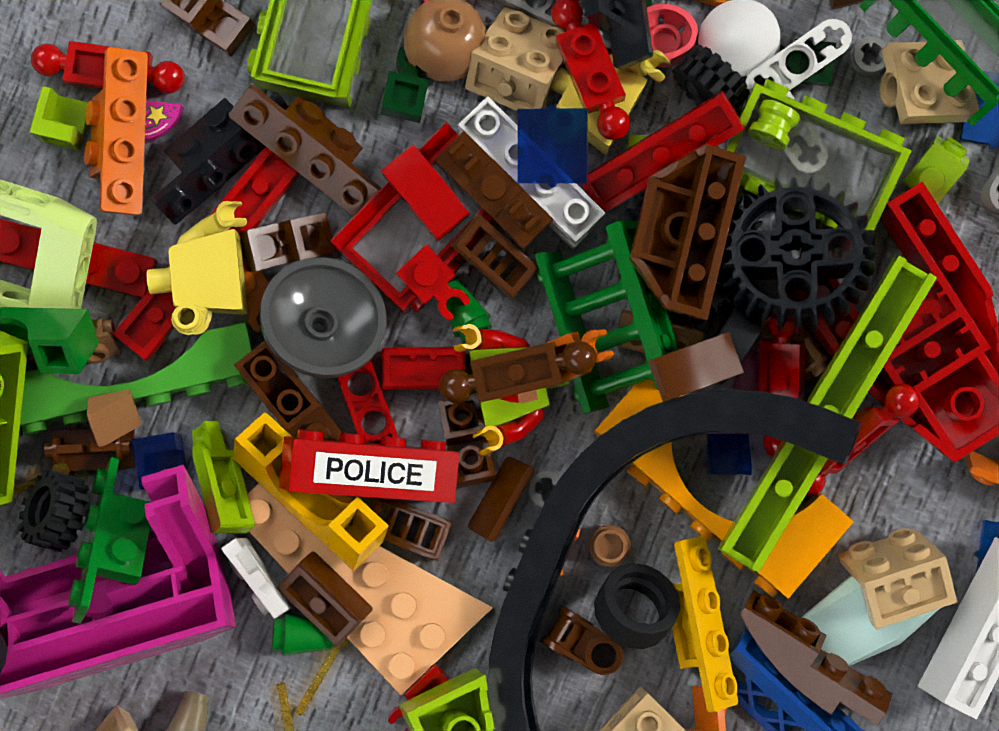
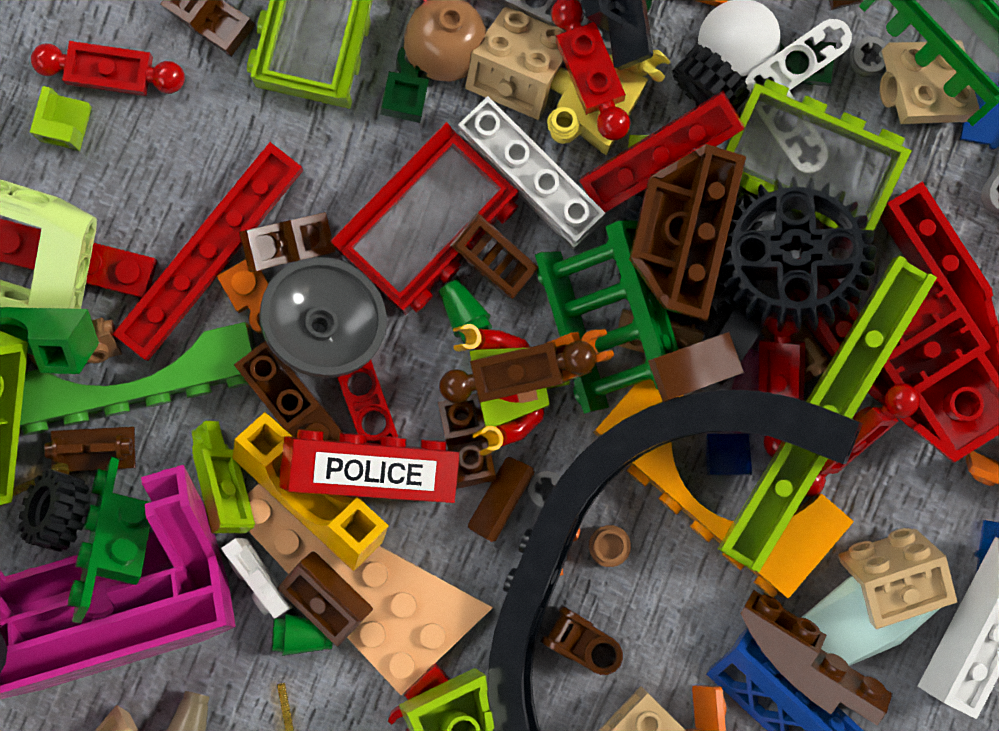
(112, 416): medium nougat slope -> none
(119, 132): orange bracket -> none
(158, 453): clear blue panel -> none
(161, 119): dark pink tile -> none
(204, 271): light yellow torso -> none
(207, 158): black bracket -> none
(308, 145): reddish brown bracket -> none
(320, 676): clear yellow piece -> none
(418, 367): red plate -> none
(425, 192): red slope -> none
(428, 278): red plate -> none
(439, 538): reddish brown slope -> none
(493, 190): reddish brown plate -> none
(553, 145): clear blue piece -> none
(655, 587): black tyre -> none
(666, 36): coral helmet -> none
(700, 627): yellow bracket -> none
(774, 124): lime wheel -> none
(939, 167): lime bracket -> none

